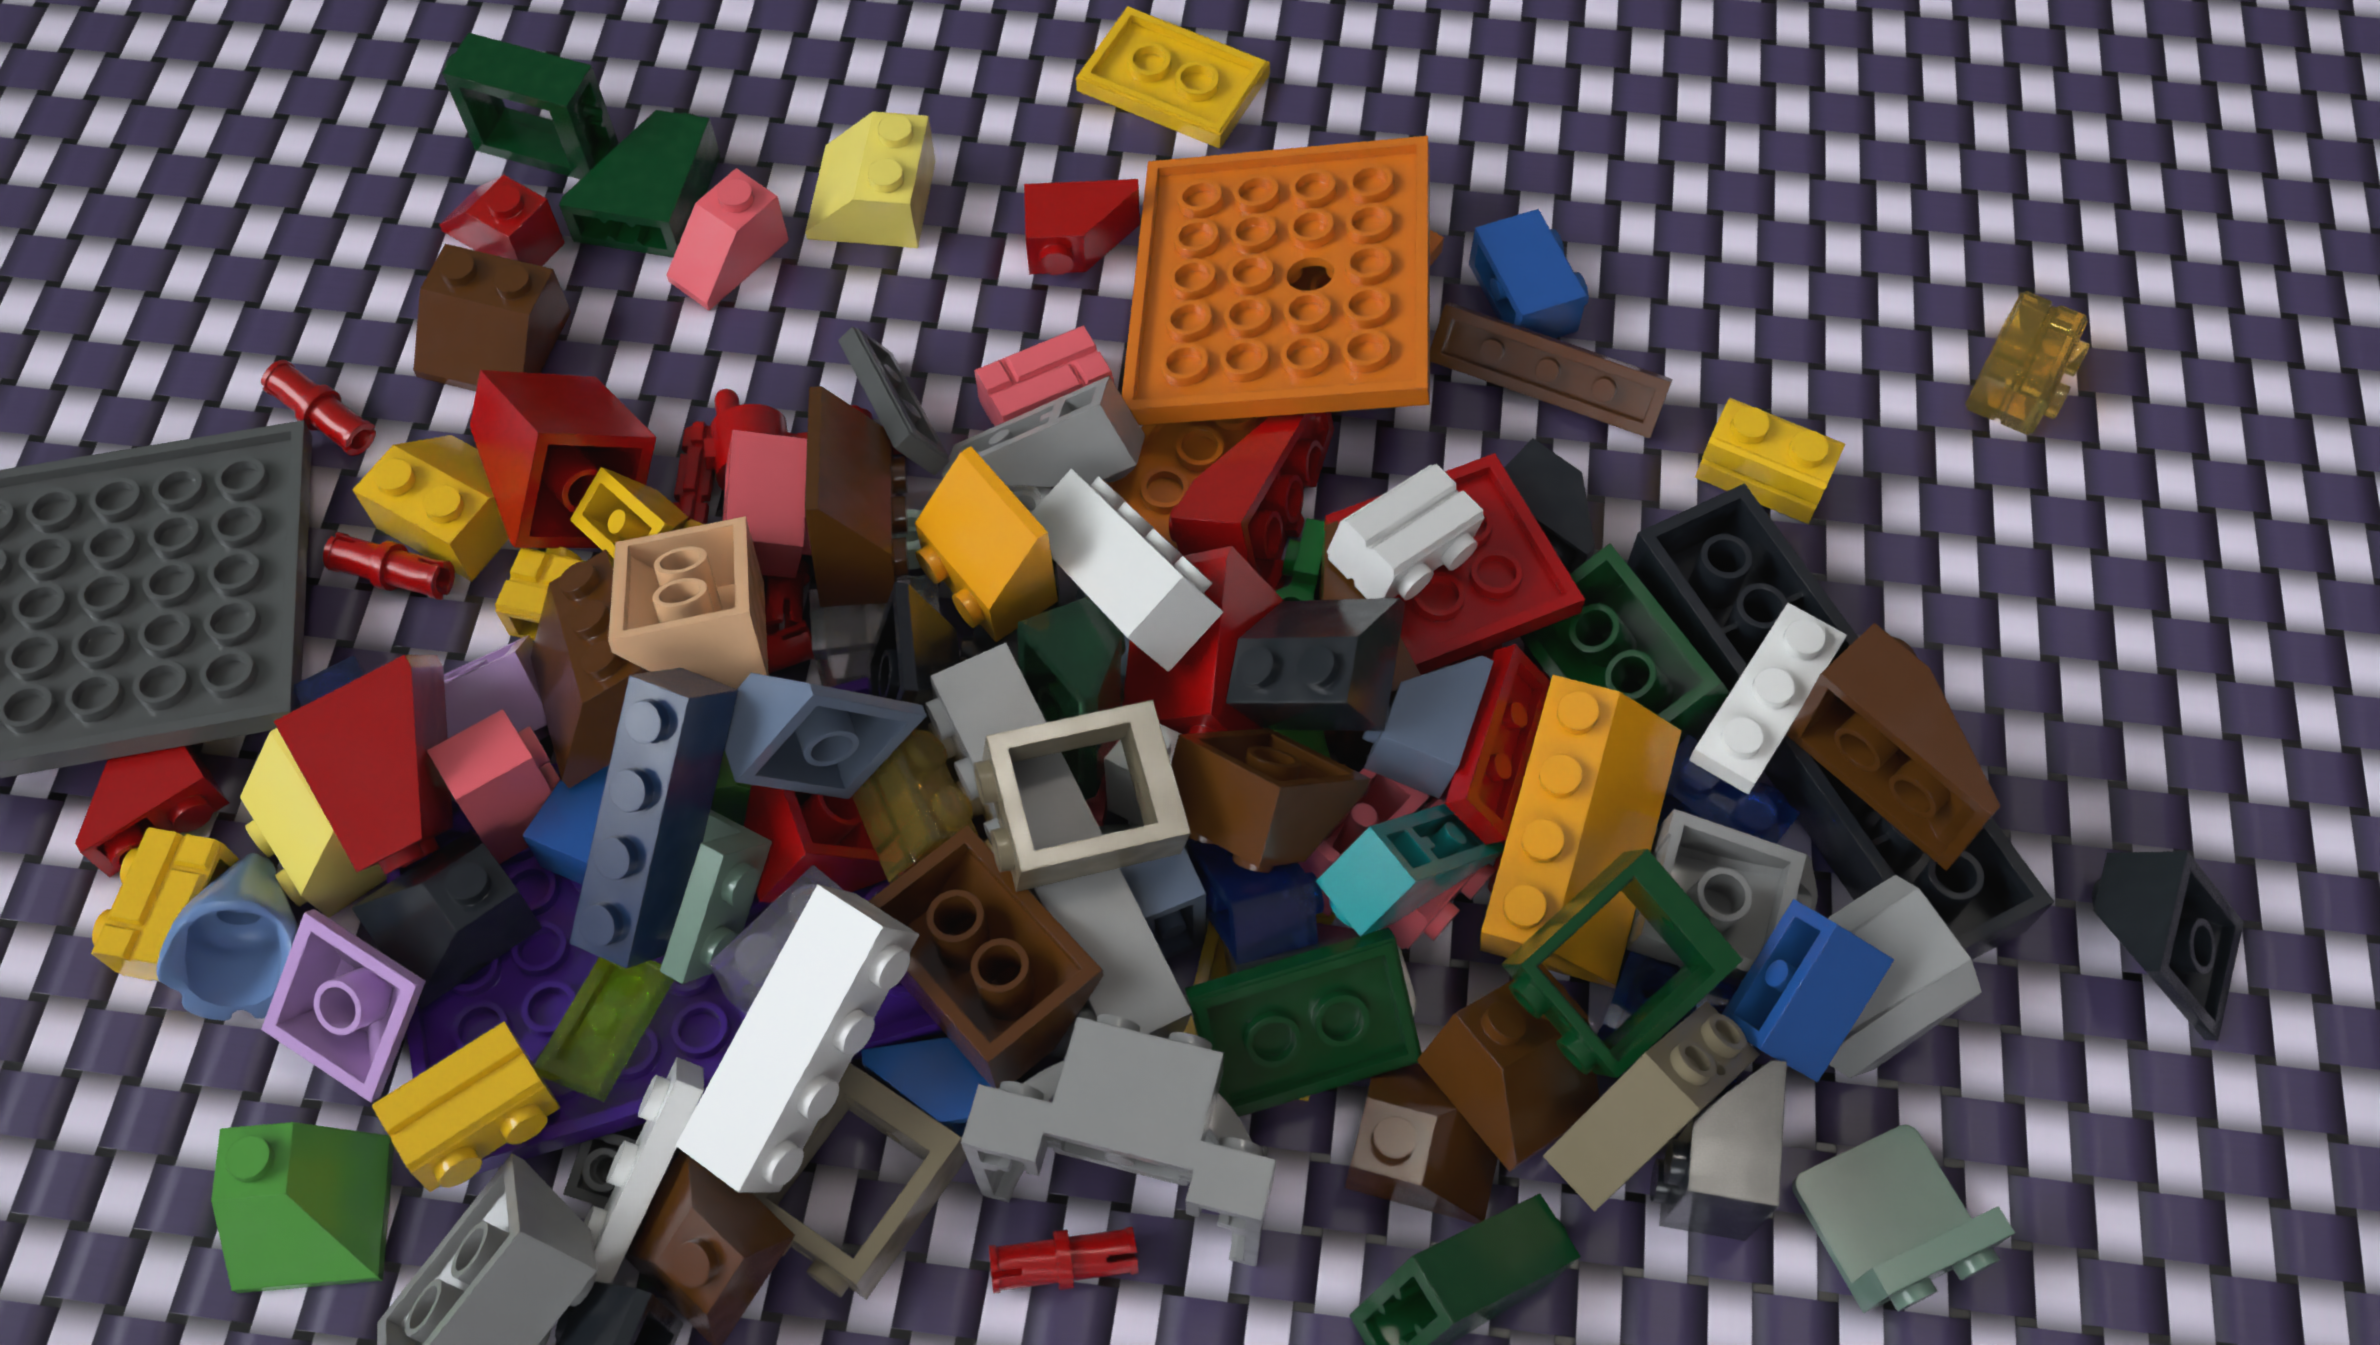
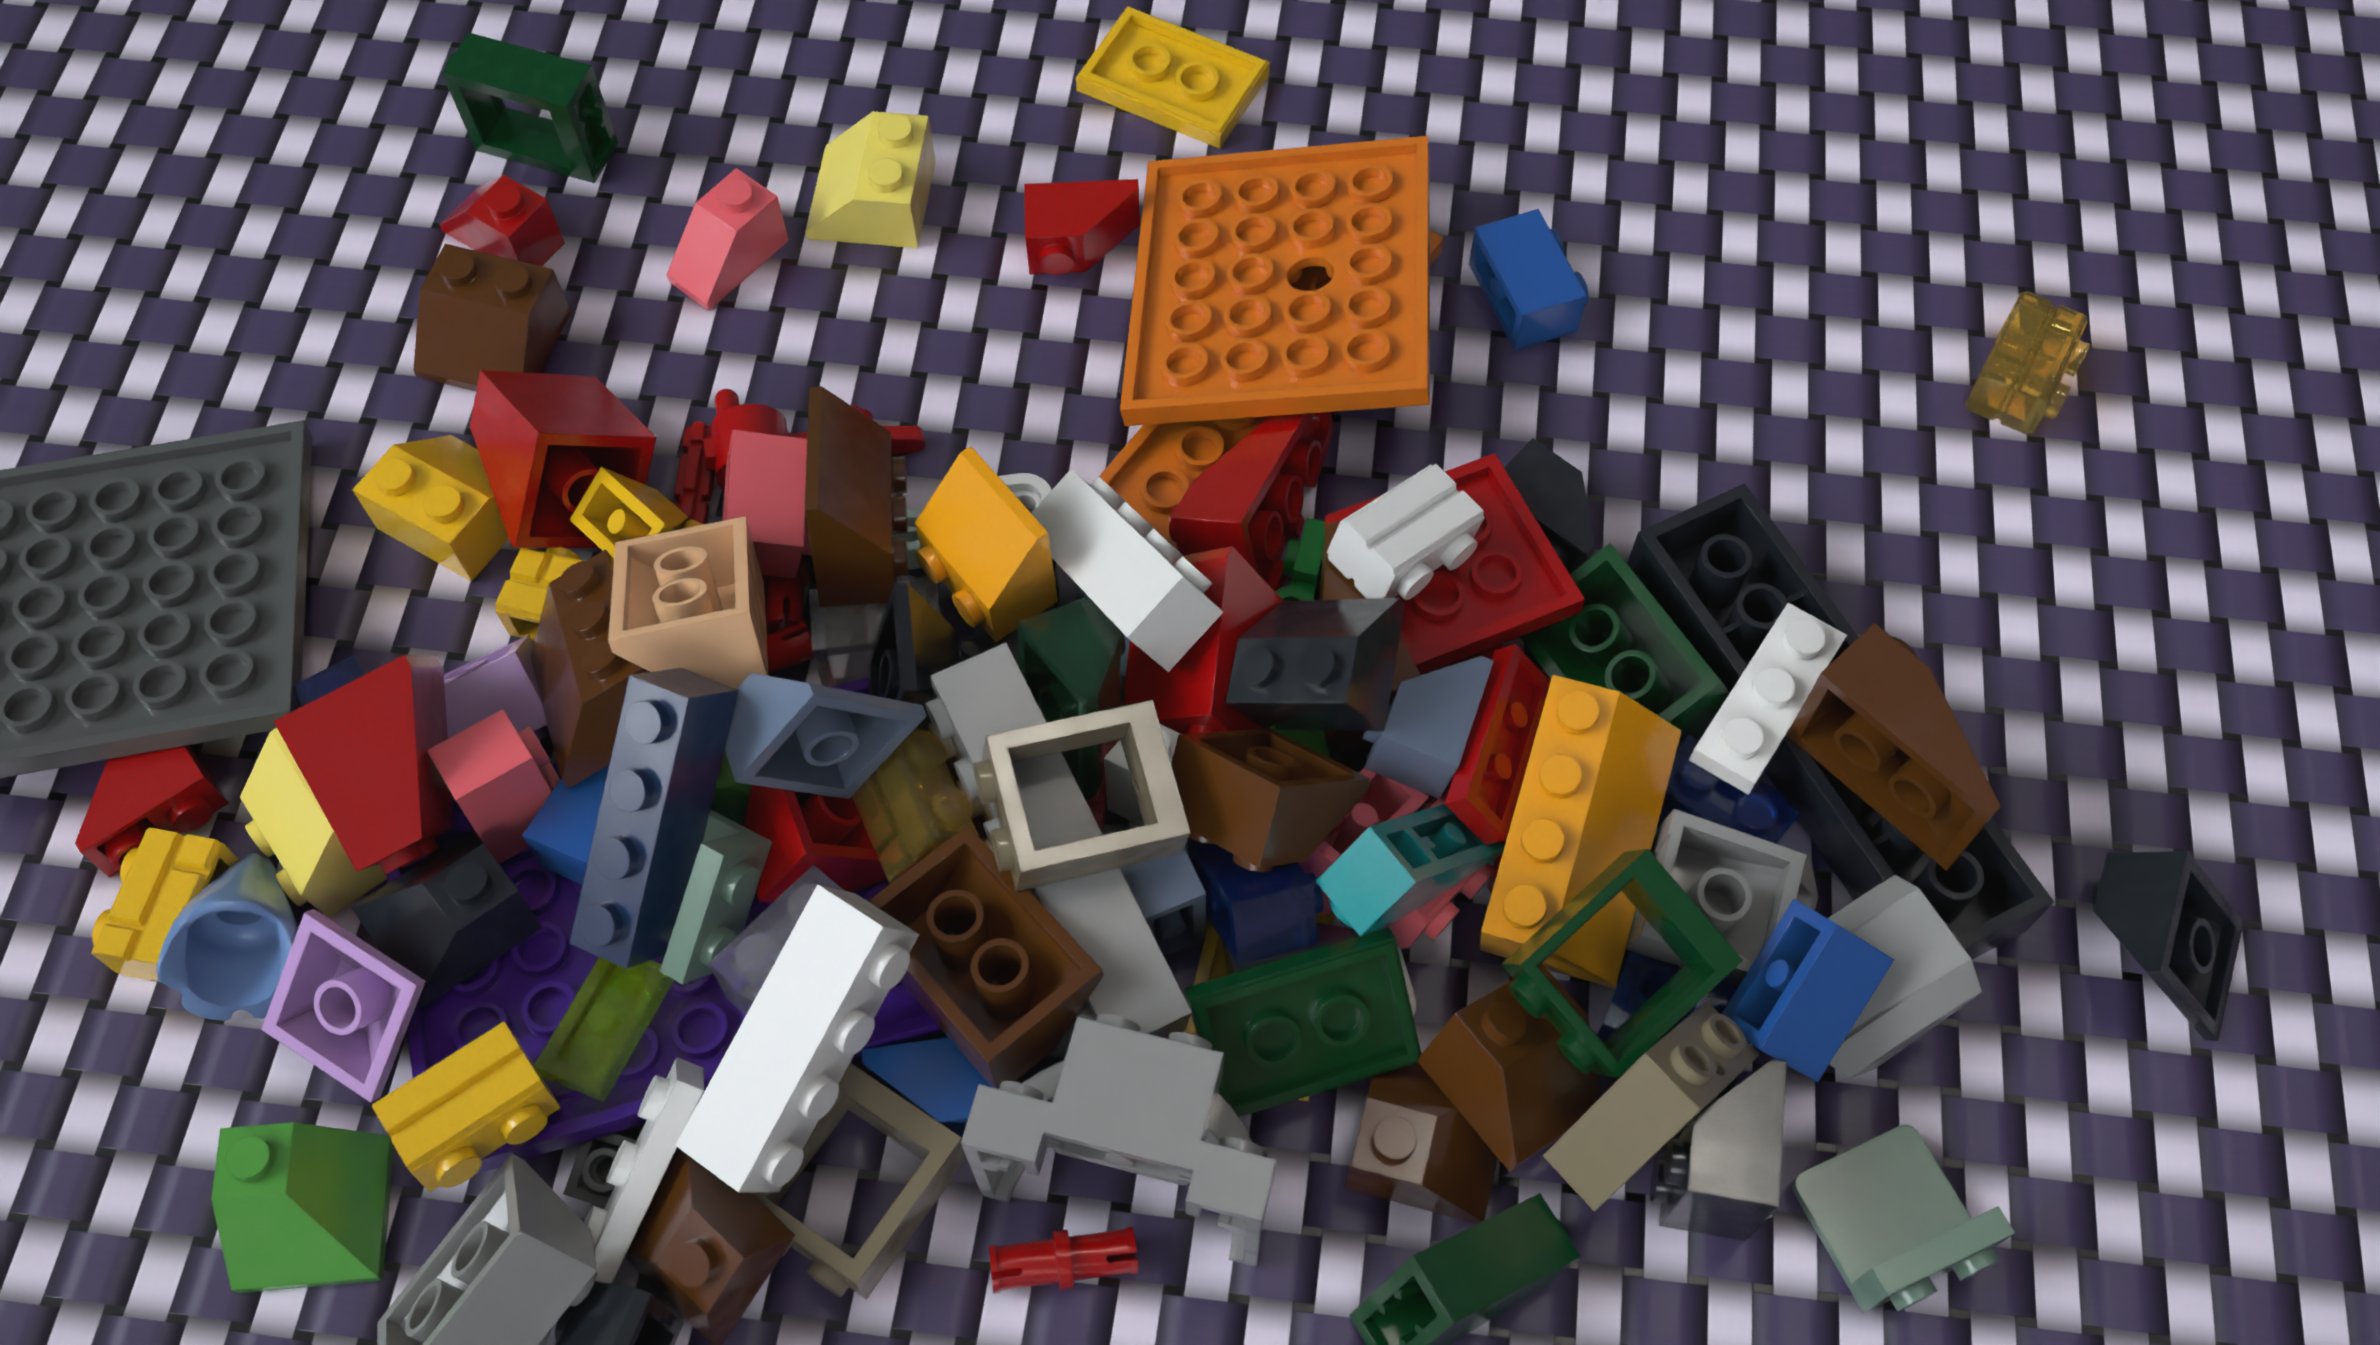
(319, 407): red pin -> none
(389, 565): red pin -> none
(645, 186): dark green slope -> none
(894, 401): dark grey tile -> none
(1039, 375): coral brick -> none
(1078, 431): light grey slope -> none
(1549, 369): reddish brown plate -> none
(1774, 458): yellow brick -> none

